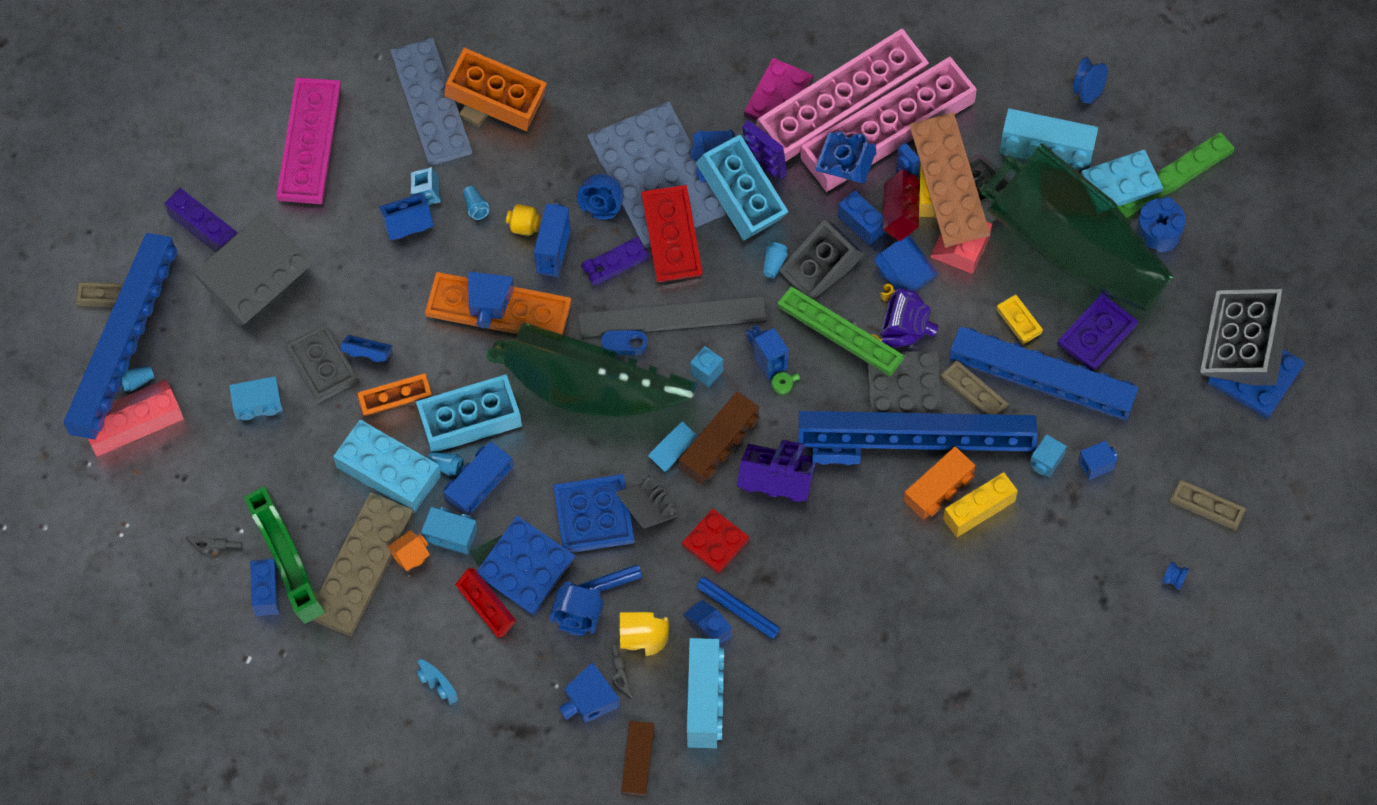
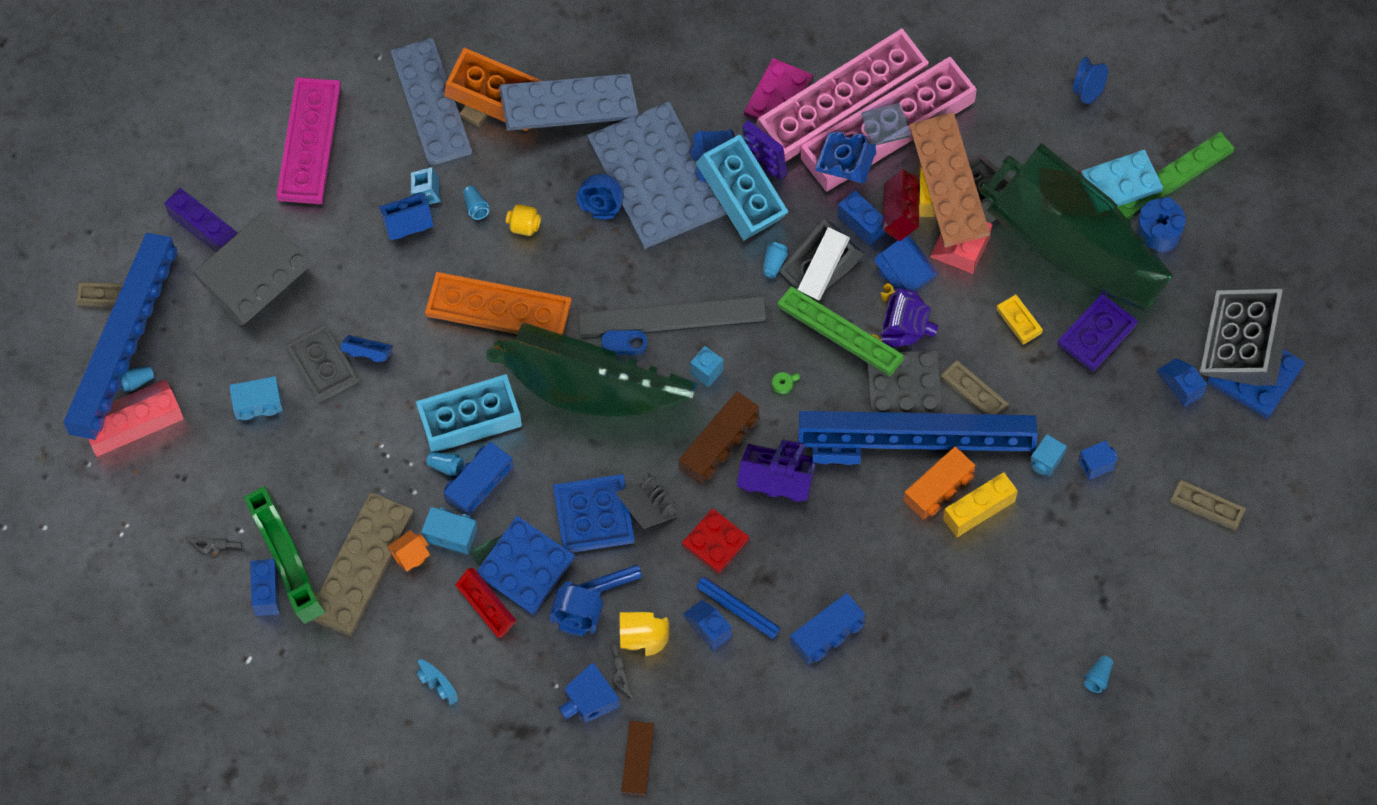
(387, 466): medium azure brick -> none
(393, 395): orange brick -> none
(488, 296): blue torso -> none
(552, 239): blue window -> none
(568, 101): none -> sand blue plate
(615, 261): dark purple plate -> none
(671, 233): red plate -> none
(673, 446): dark azure slope -> none
(703, 688): medium azure brick -> none
(751, 334): blue bush -> none
(770, 353): blue brick -> none
(823, 263): none -> white tile
(828, 629): none -> blue brick
(885, 124): none -> clear light blue piece
(907, 160): blue plate -> none
(1043, 373): blue brick -> none
(1067, 139): medium azure brick -> none
(1098, 675): none -> dark azure cone
(1175, 575): blue wheel -> none
(1183, 381): none -> blue slope

